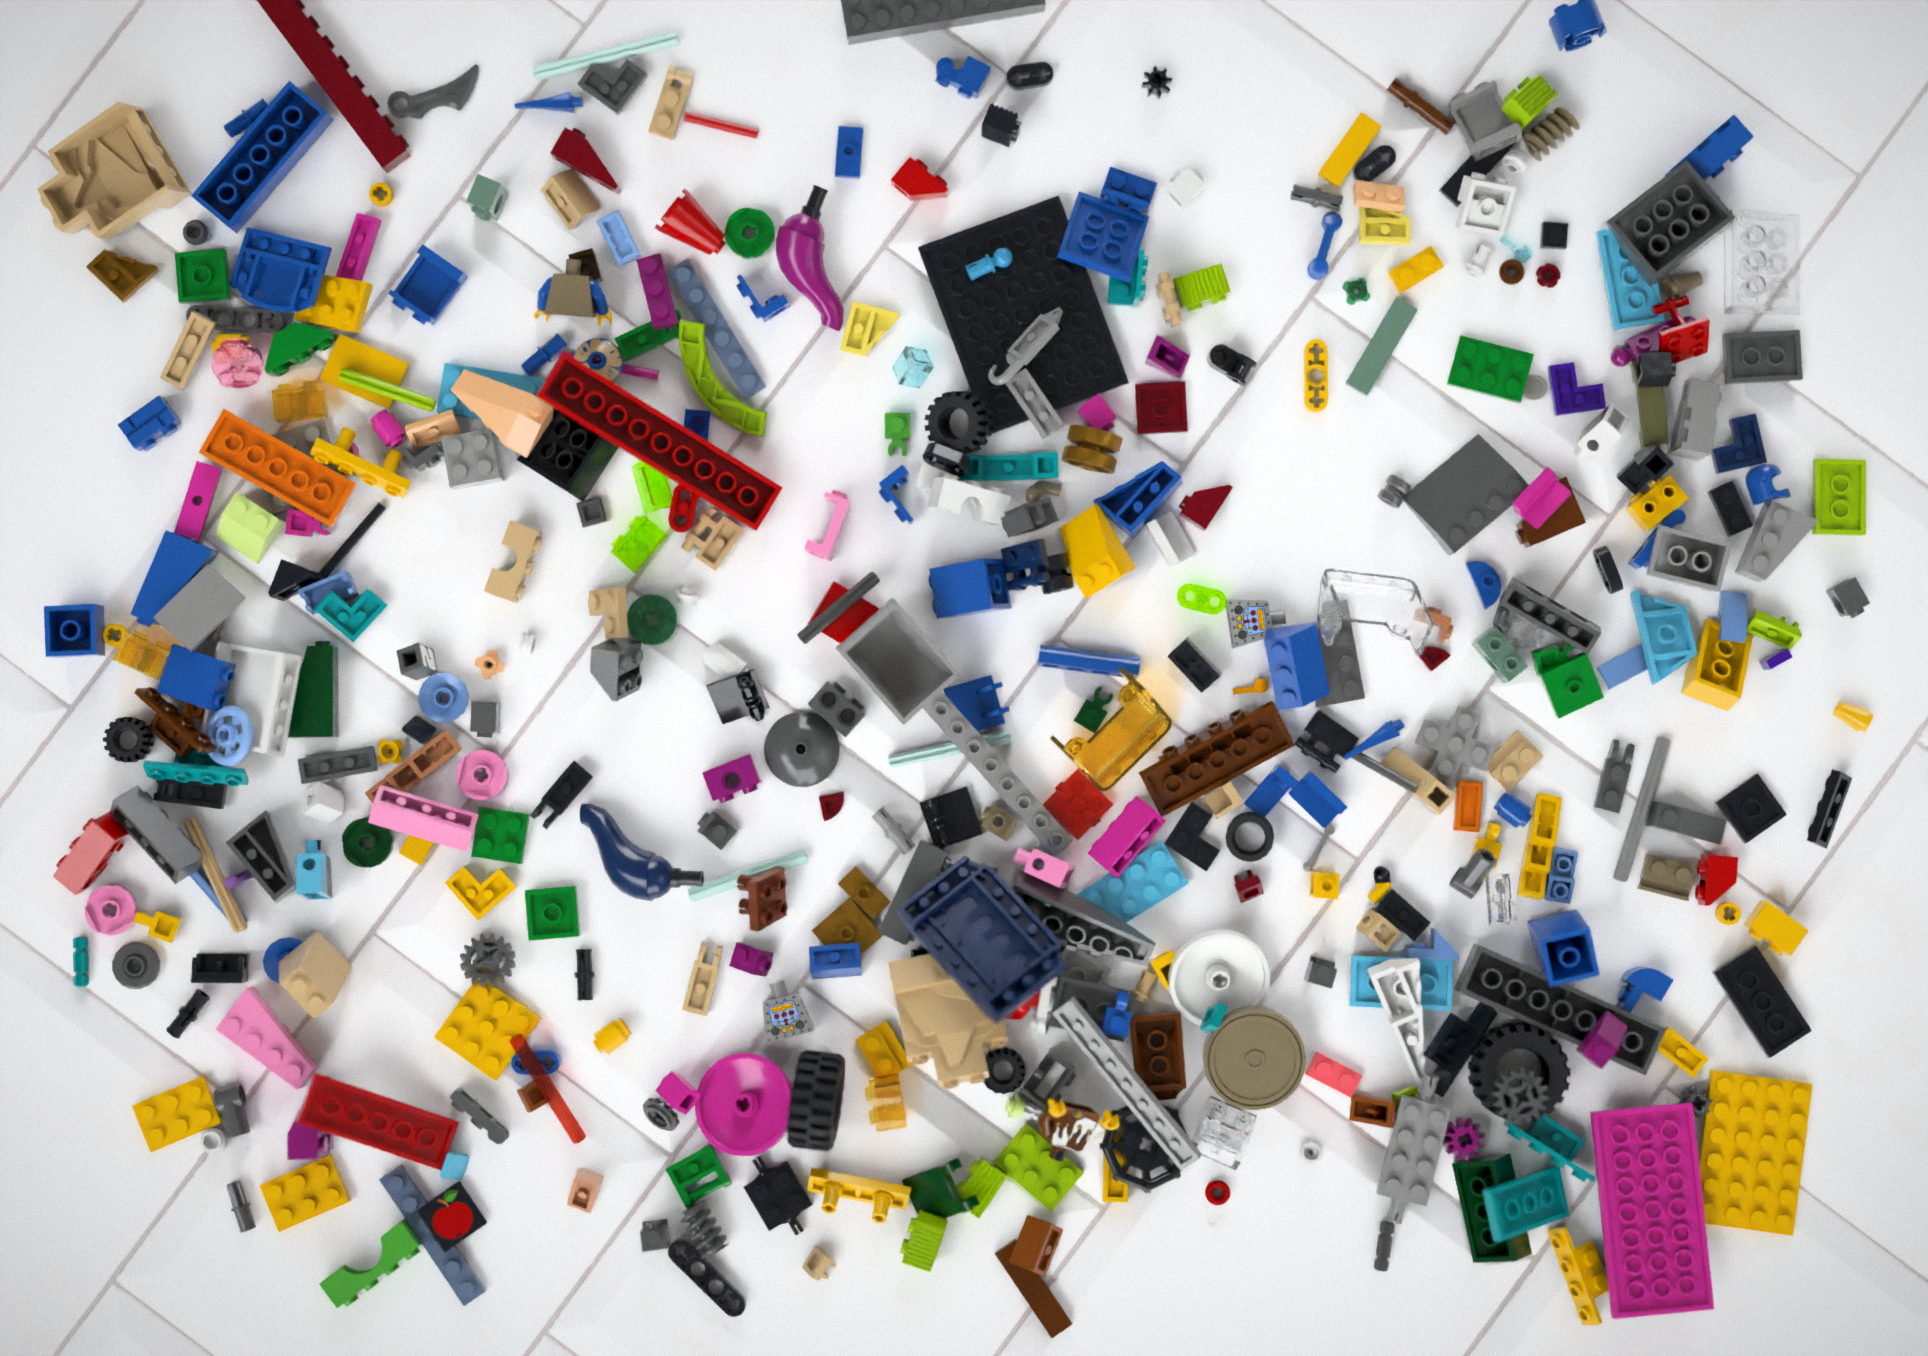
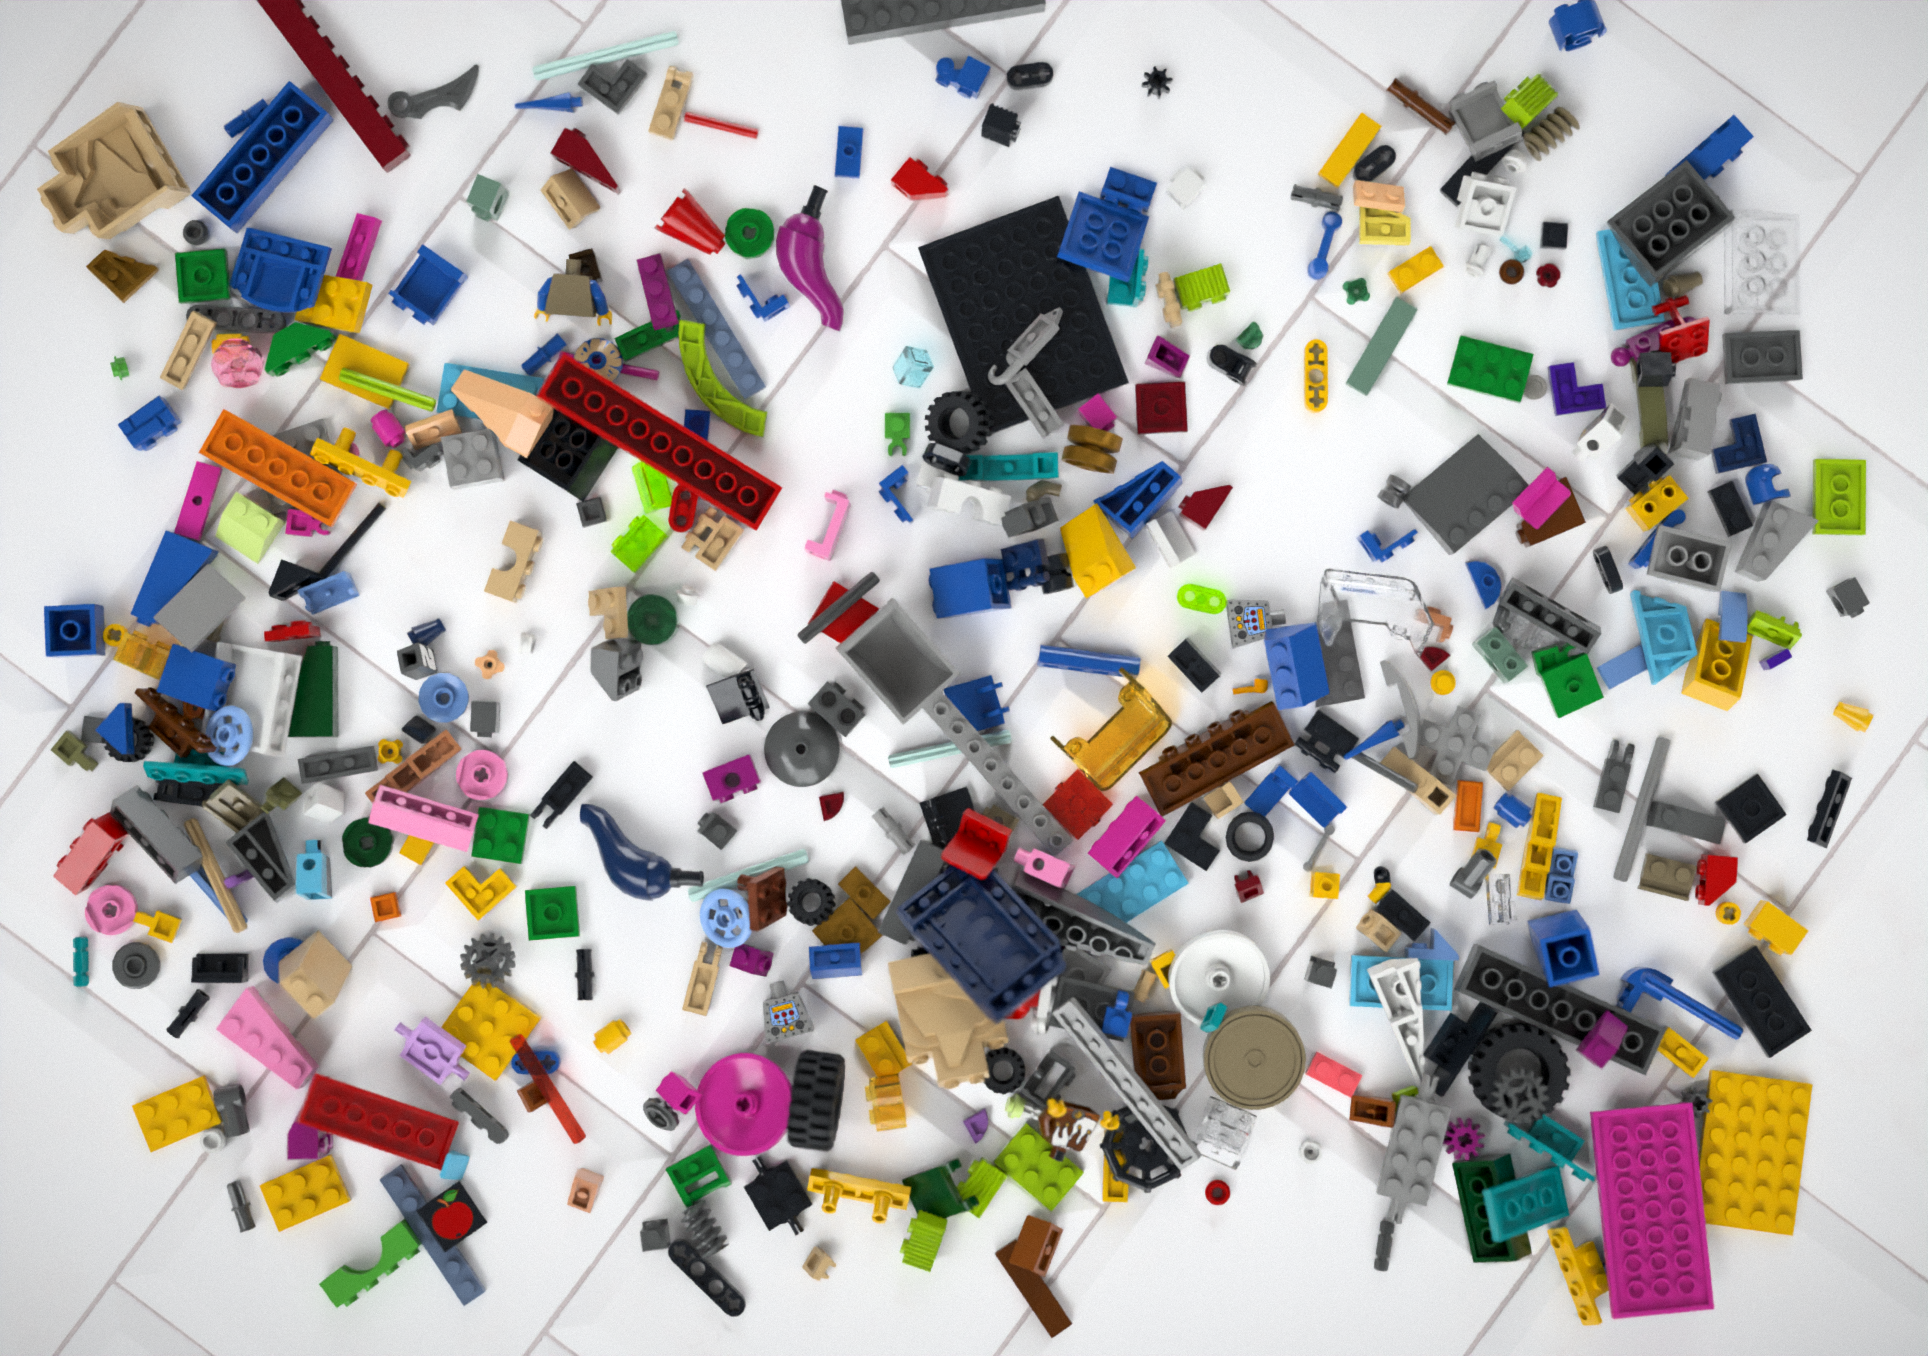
(71, 751): none -> olive plate
(88, 729): none -> dark grey slope
(118, 728): none -> blue slope
(119, 367): none -> bright green plate
(232, 806): none -> dark tan plate
(282, 795): none -> olive plate
(297, 630): none -> red plate
(299, 402): clear yellow brick -> none
(351, 619): teal plate -> none
(385, 907): none -> orange tile
(387, 200): yellow bush -> none
(426, 632): none -> dark blue cone
(432, 1050): none -> lavender plate
(618, 238): light blue plate -> none
(710, 925): none -> light blue plate
(796, 902): none -> black tyre
(865, 328): light yellow wing -> none
(977, 844): none -> red bracket
(977, 1125): none -> medium lavender tile
(1002, 258): dark azure pin -> none
(1092, 714): dark green plate -> none
(1250, 337): none -> clear green plate
(1371, 545): none -> blue bracket
(1412, 739): none -> light grey slope
(1442, 682): none -> yellow plate
(1691, 1005): none -> blue axle

